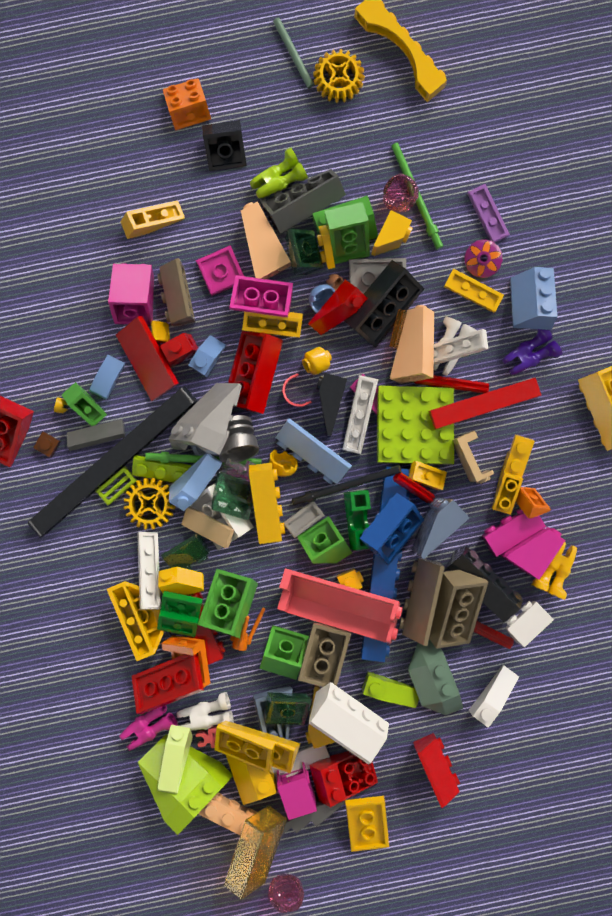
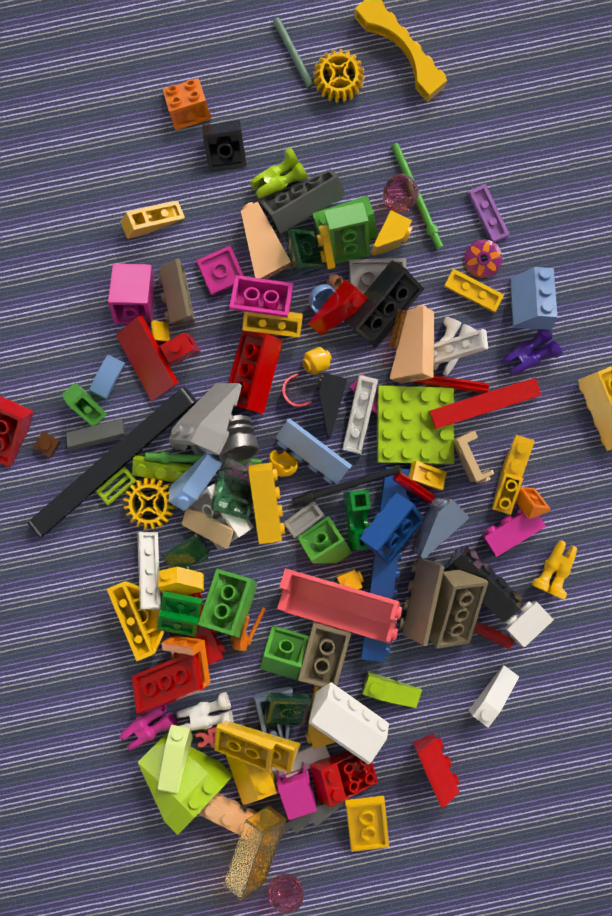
(59, 404): yellow hinge -> none
(207, 356): medium blue slope -> none
(434, 680): sand green wedge -> none
(535, 552): dark pink slope -> none

